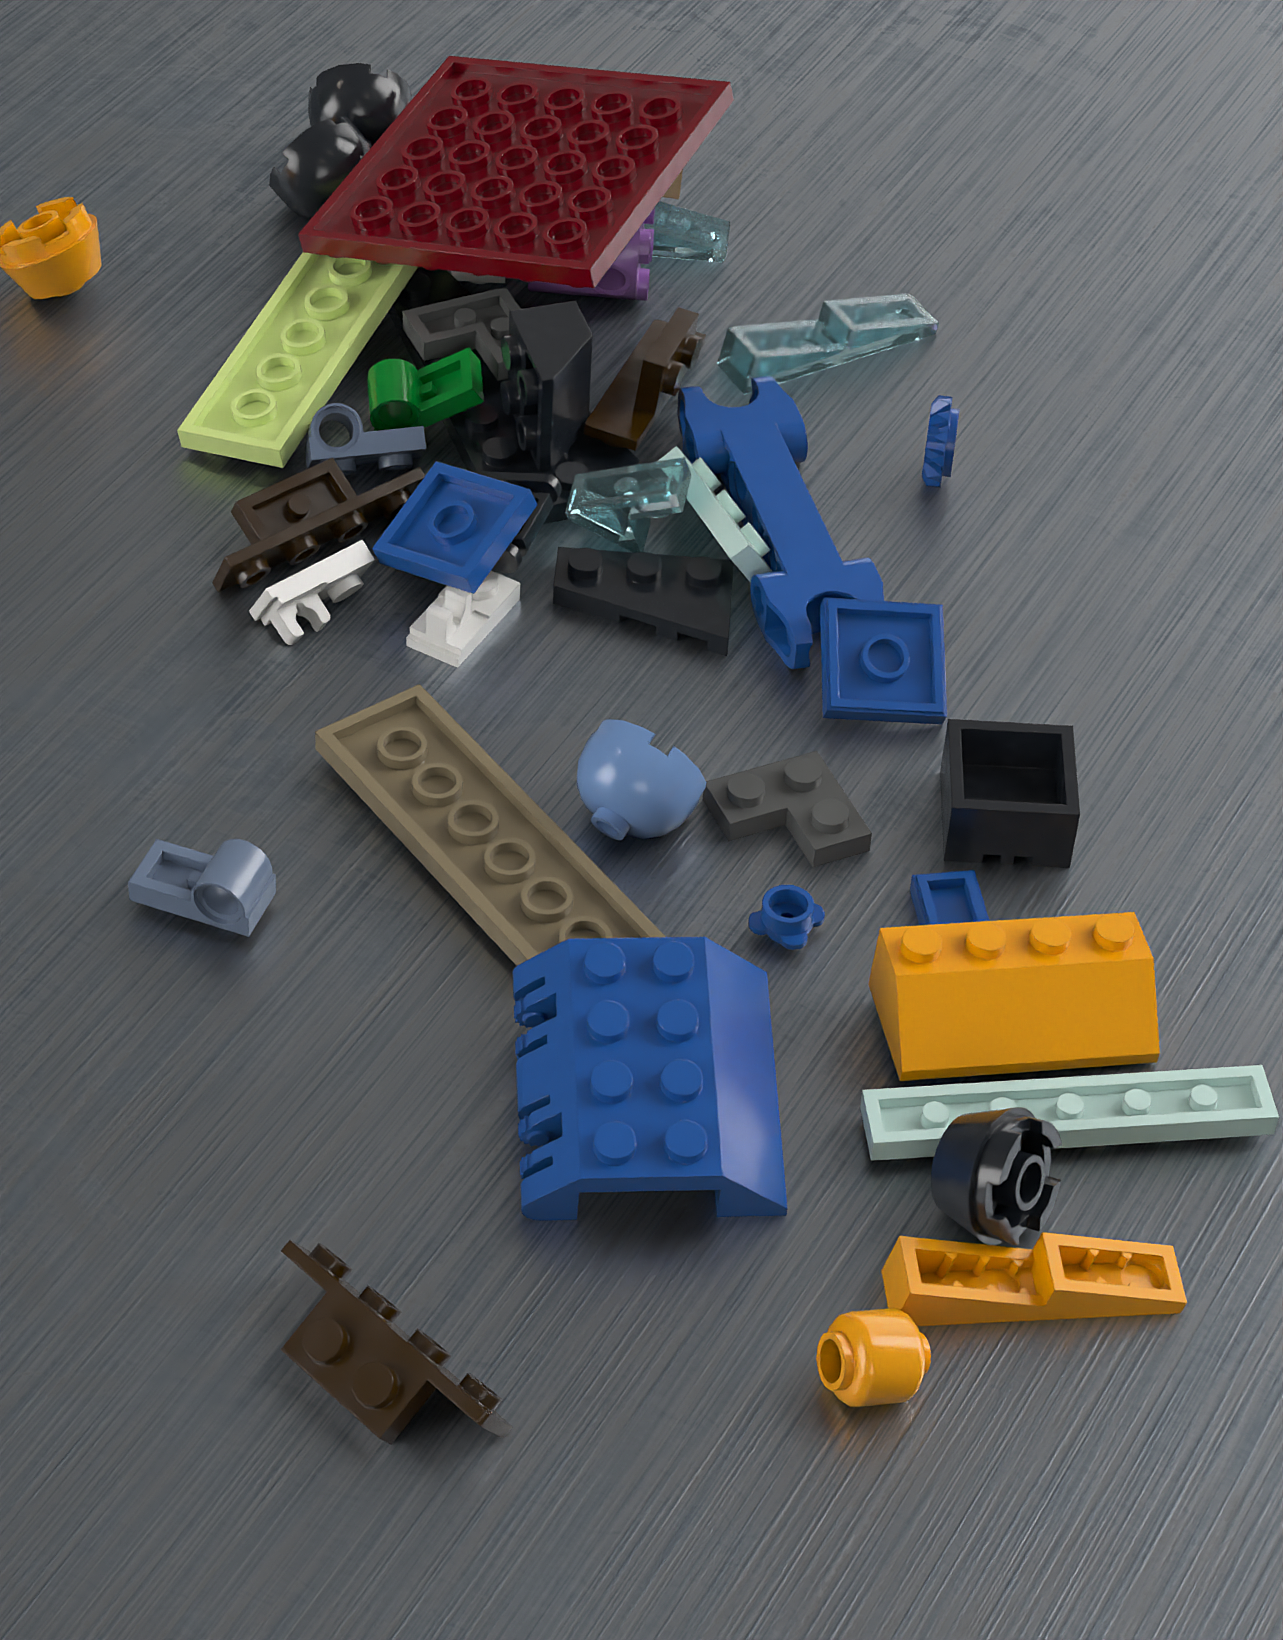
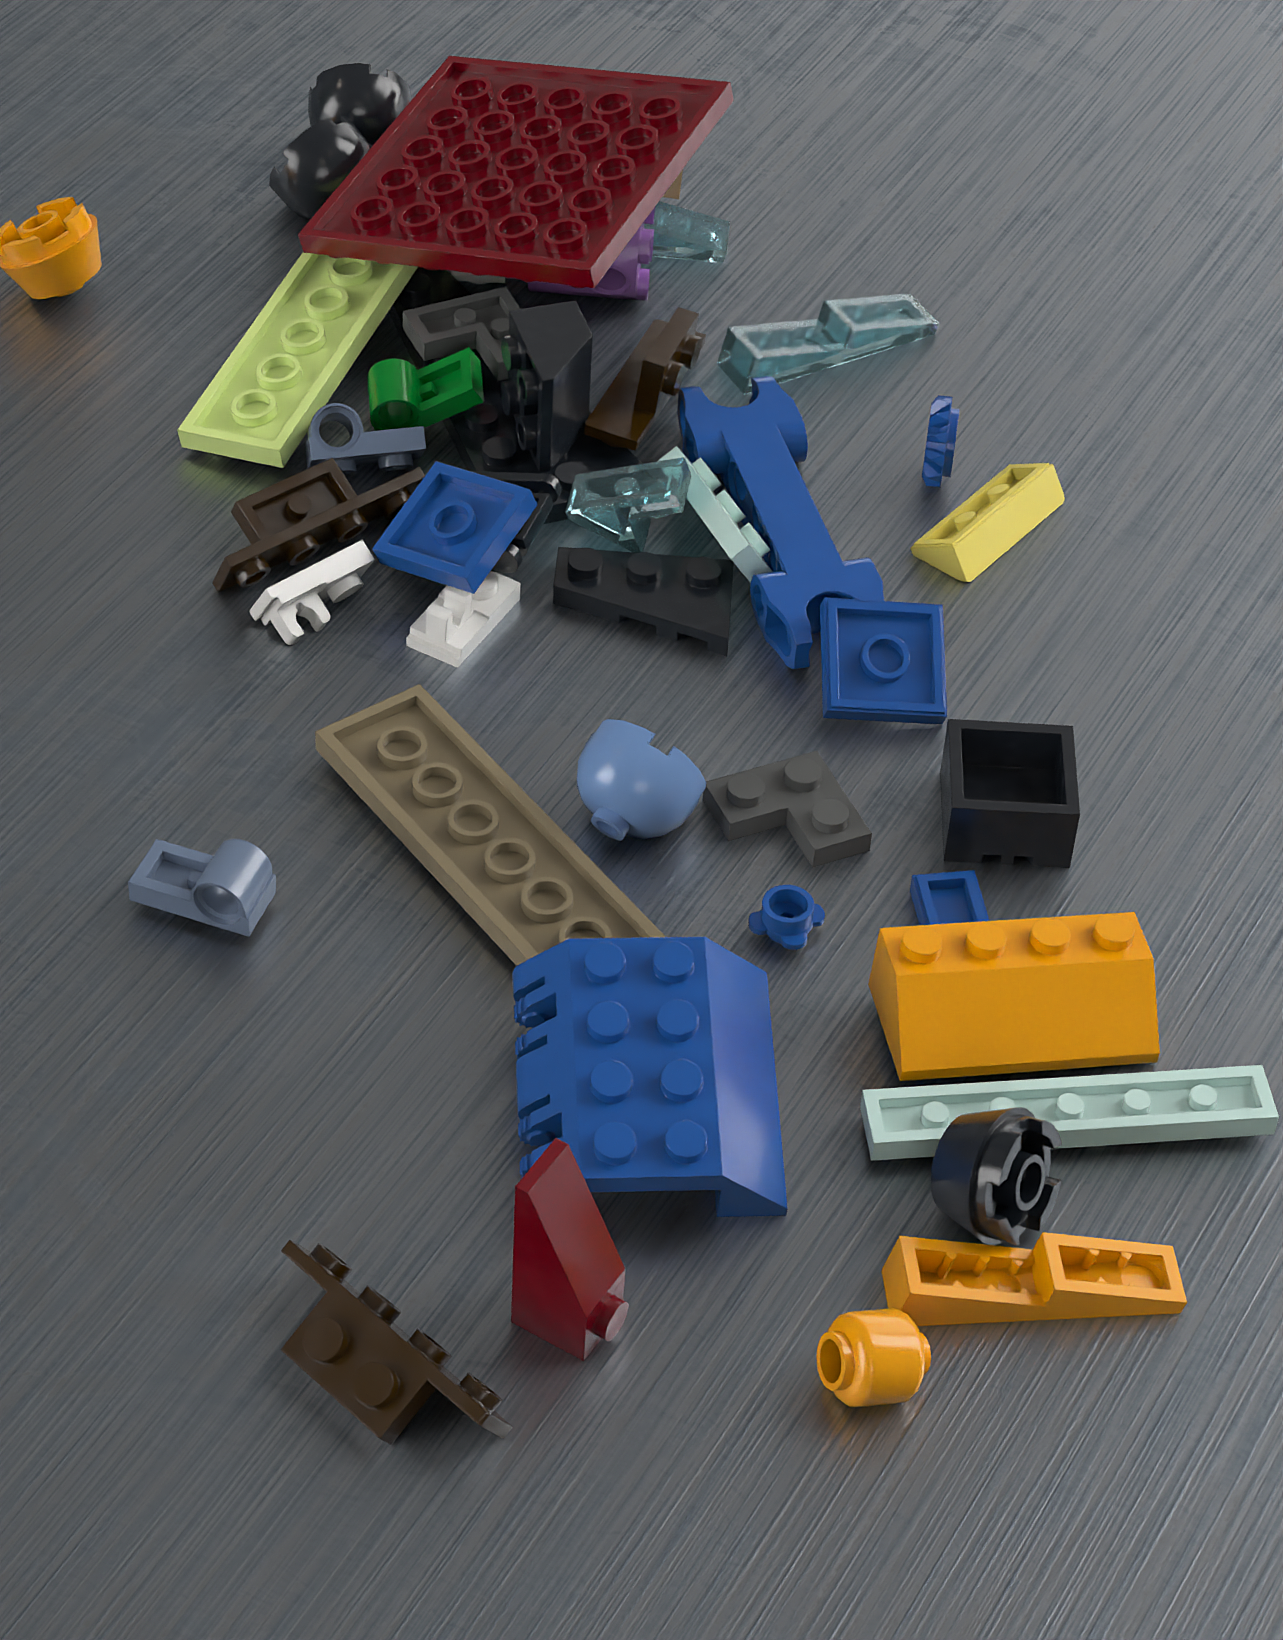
(564, 1259): none -> dark red slope
(991, 520): none -> light yellow slope

